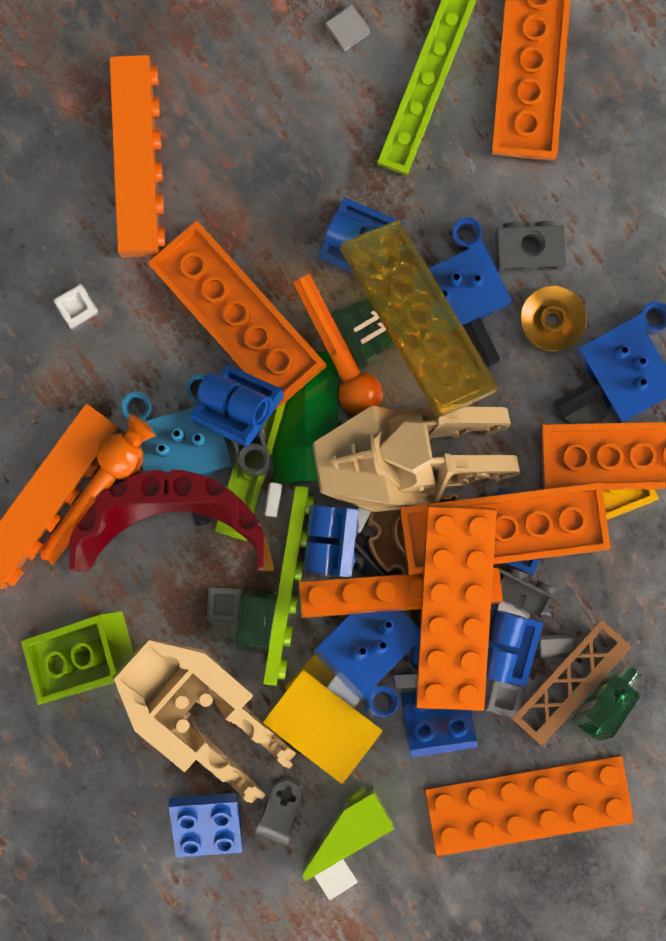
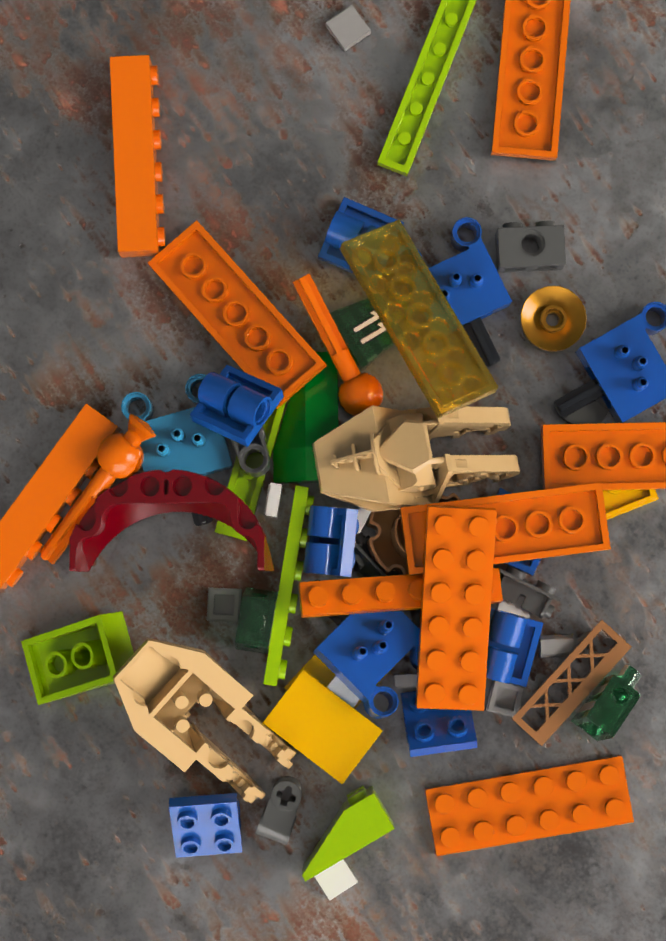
(76, 306): white tile -> none

